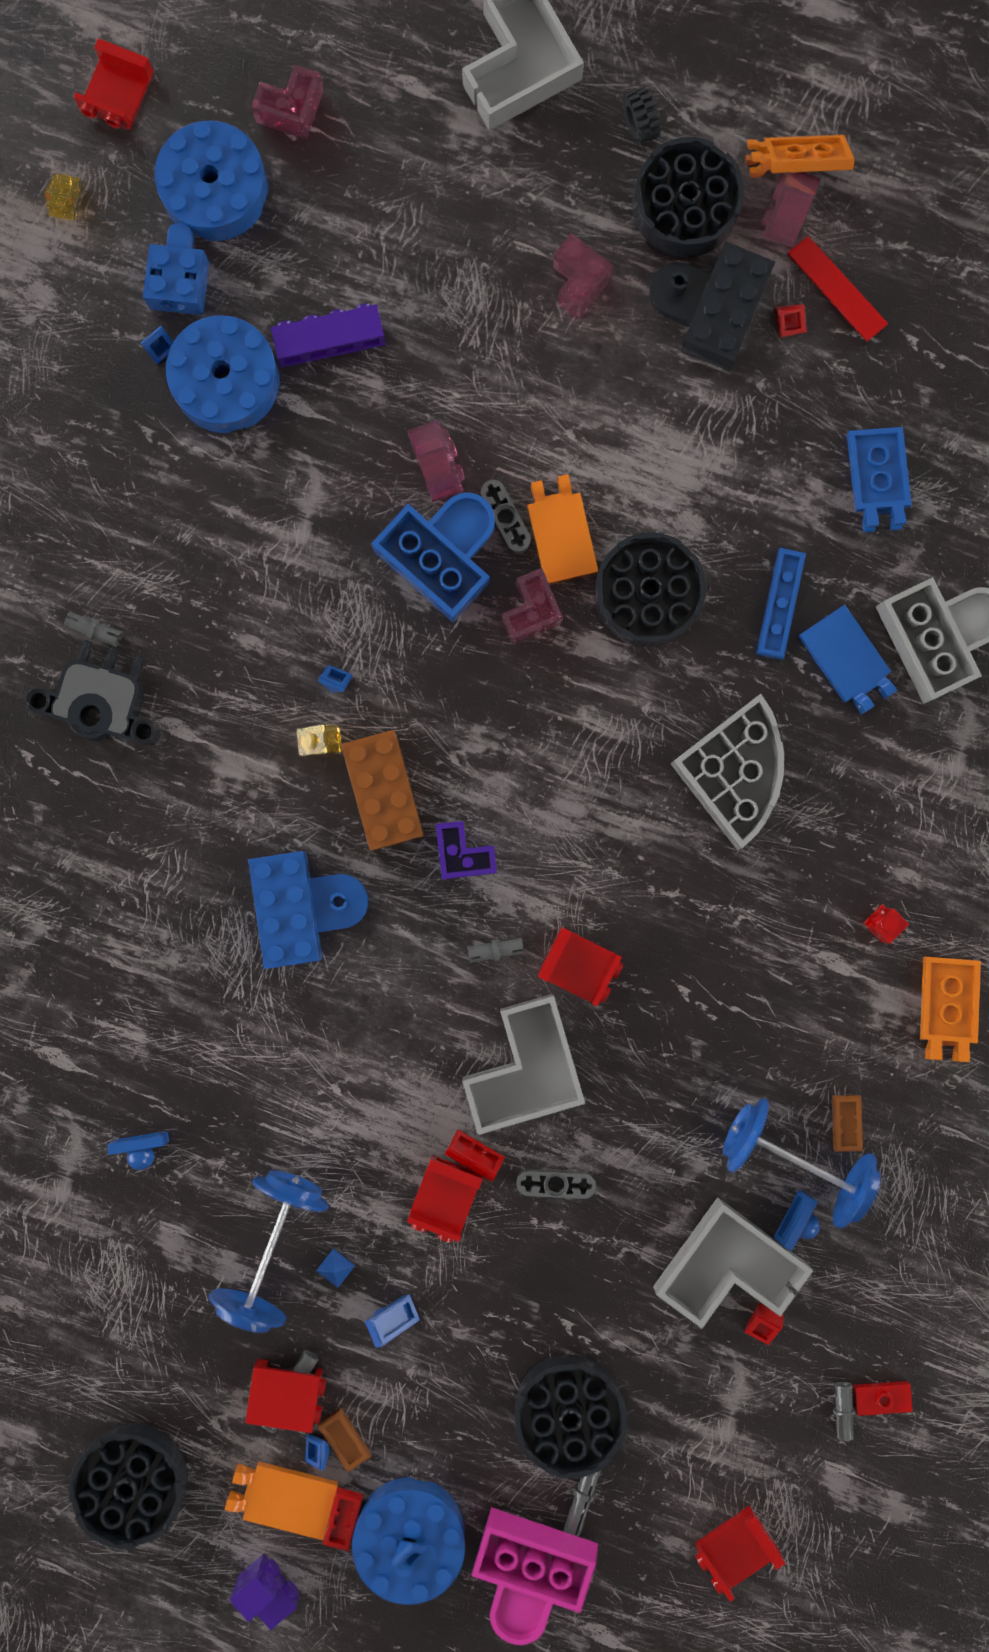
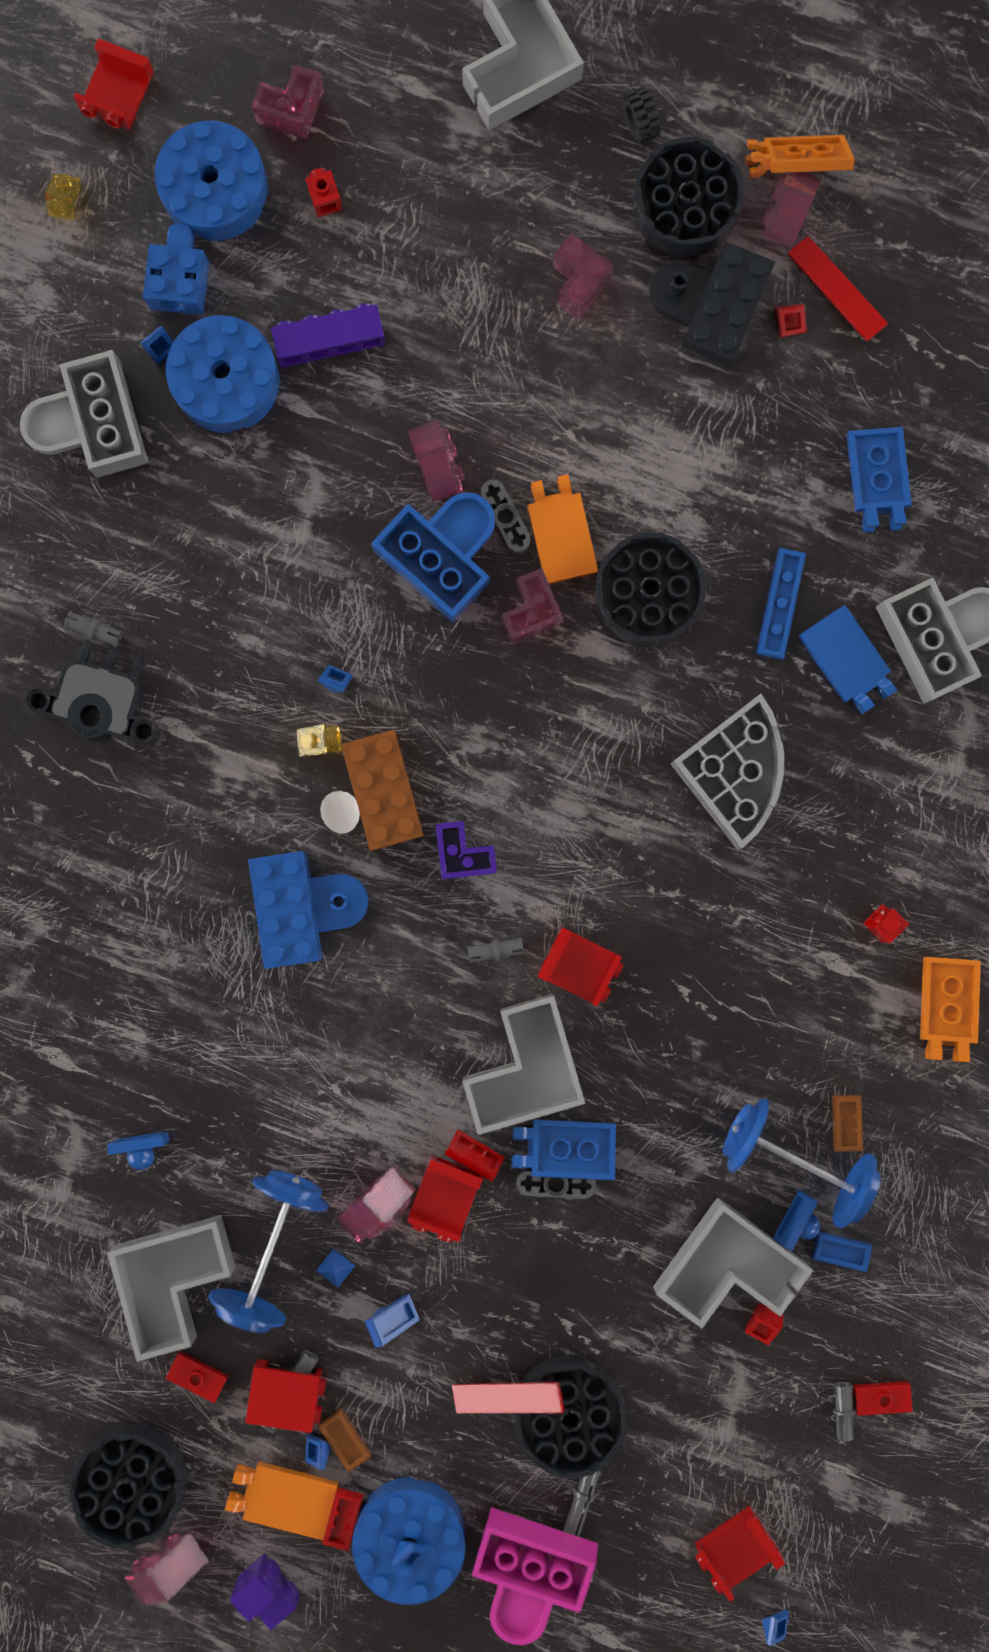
(89, 415): none -> light grey brick
(153, 1281): none -> light grey piece
(164, 1574): none -> clear pink brick
(197, 1377): none -> red plate
(325, 200): none -> red brick
(340, 812): none -> white sticker
(377, 1205): none -> clear pink brick
(508, 1398): none -> piece
(568, 1150): none -> blue tile
(776, 1627): none -> blue slope
(842, 1251): none -> blue tile

